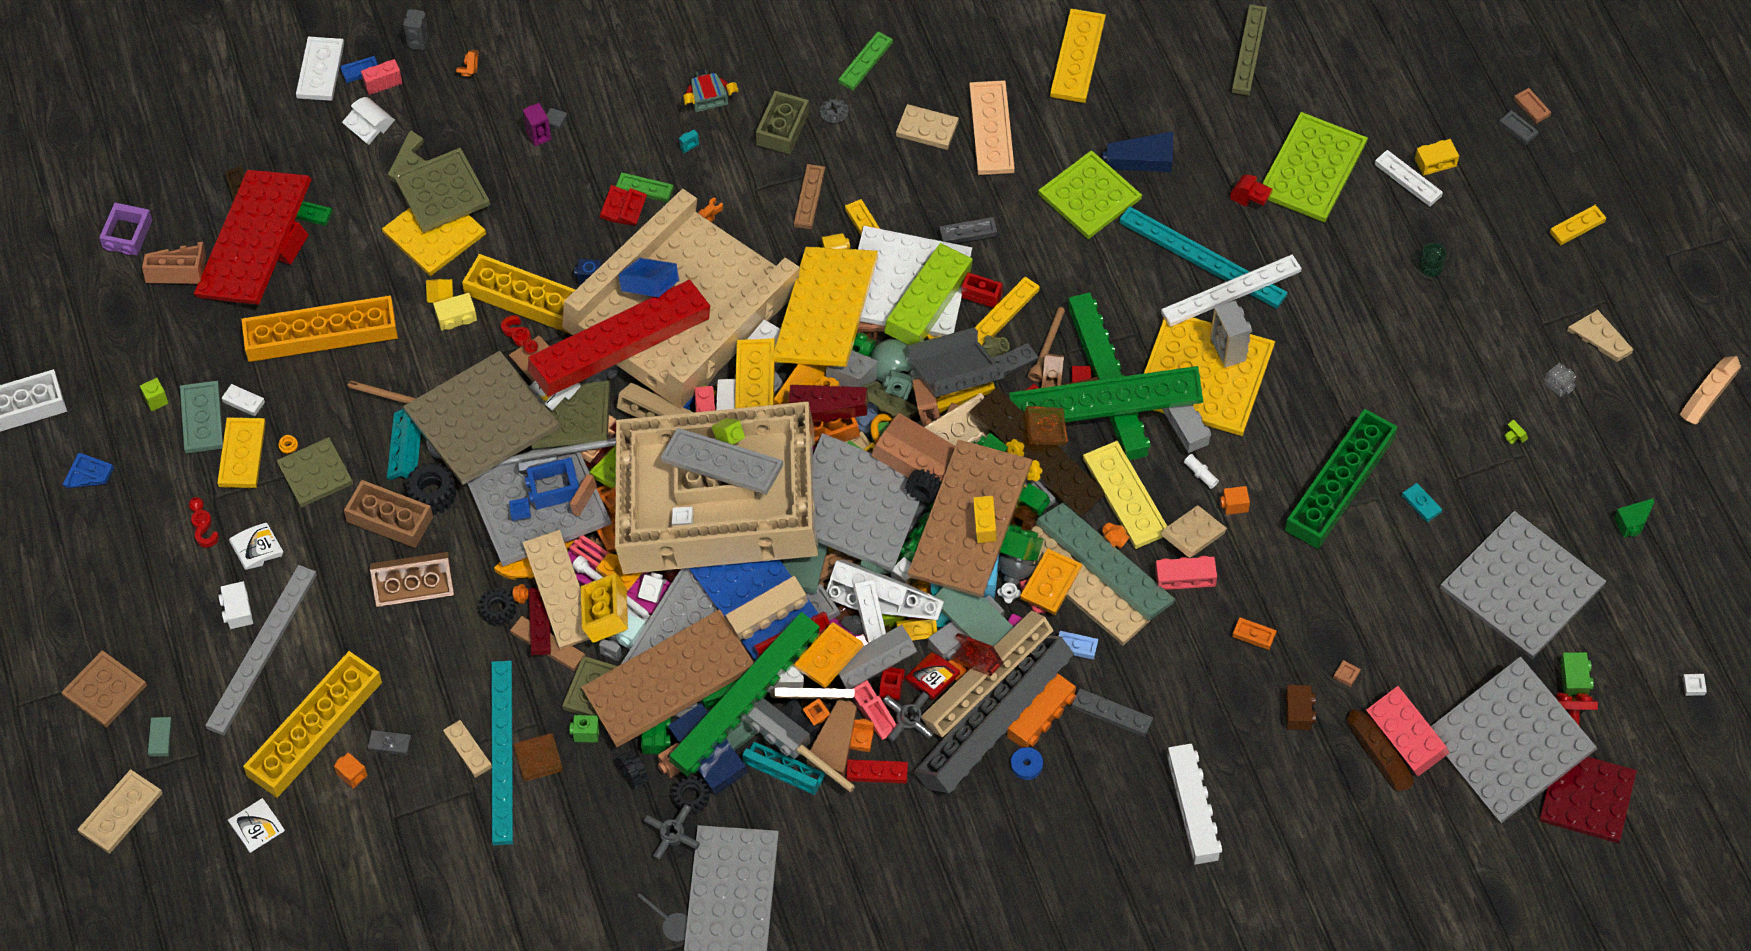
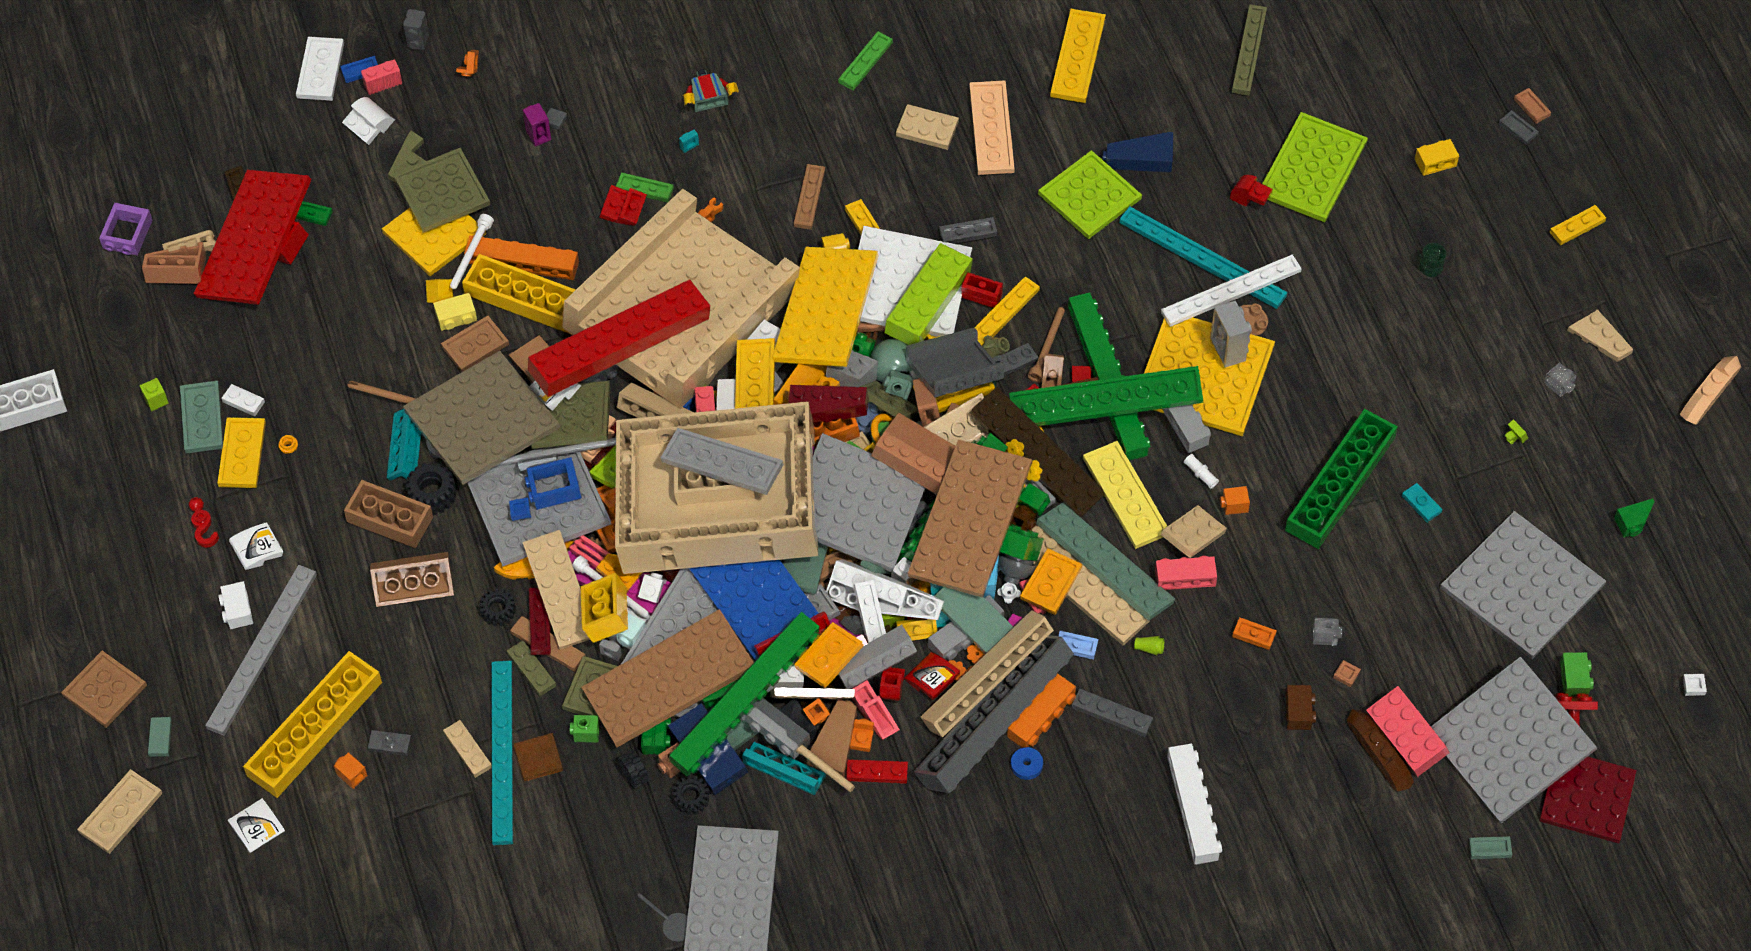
(88, 472): blue wing -> none
(192, 240): none -> tan plate
(314, 472): olive plate -> none
(319, 328): light orange brick -> none
(475, 343): none -> medium nougat plate
(484, 223): none -> white piece
(520, 335): red piece -> none
(520, 593): orange plate -> none
(529, 257): none -> orange brick
(531, 668): none -> olive plate
(583, 495): nougat tile -> none
(585, 269): dark blue brick -> none
(648, 277): blue window -> none
(672, 839): dark grey bar -> none
(682, 516): white plate -> none
(728, 431): lime brick -> none
(767, 608): tan brick -> none
(782, 122): olive brick -> none
(829, 115): dark grey gear -> none
(903, 722): dark grey bar -> none
(923, 486): black tyre -> none
(977, 655): clear red panel -> none
(985, 519): yellow brick -> none
(1046, 425): clear orange plate -> none
(1115, 534): orange rock -> none
(1152, 645): none -> lime cone
(1256, 318): none -> medium nougat dish
(1326, 631): none -> clear brick
(1408, 178): white plate -> none
(1490, 847): none -> sand green tile

